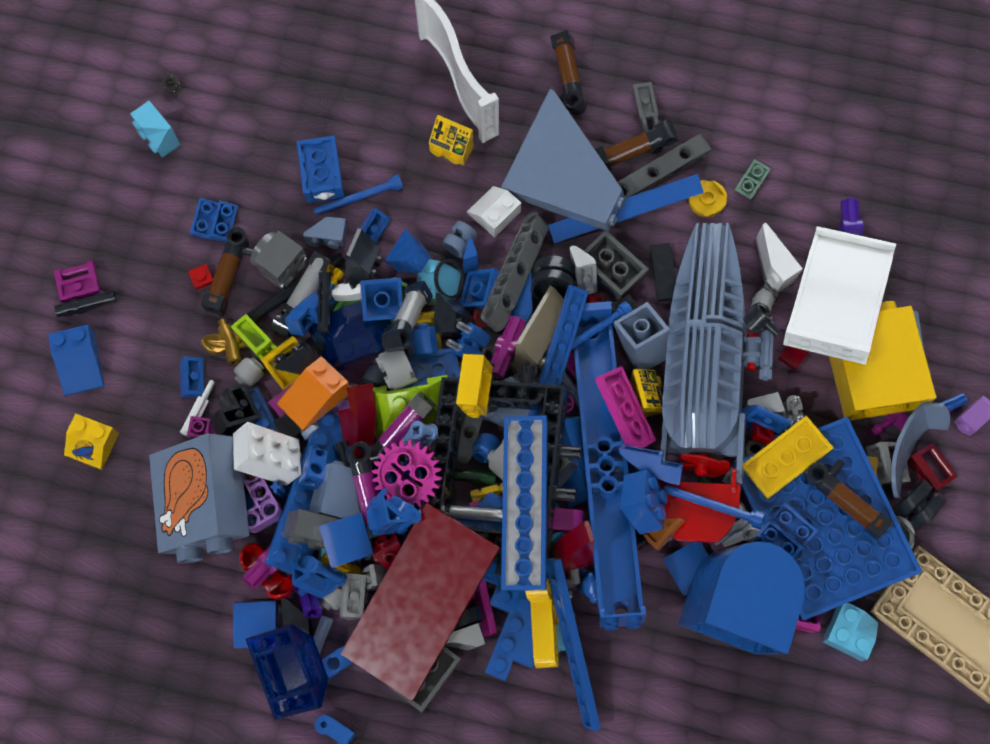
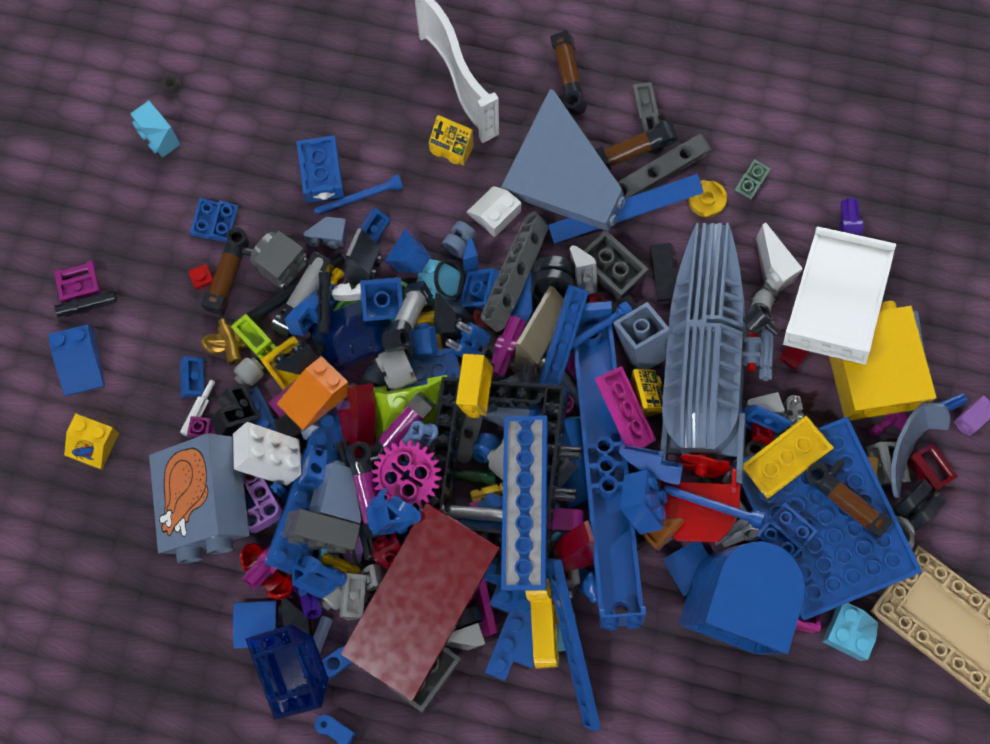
(346, 540): blue slope -> none

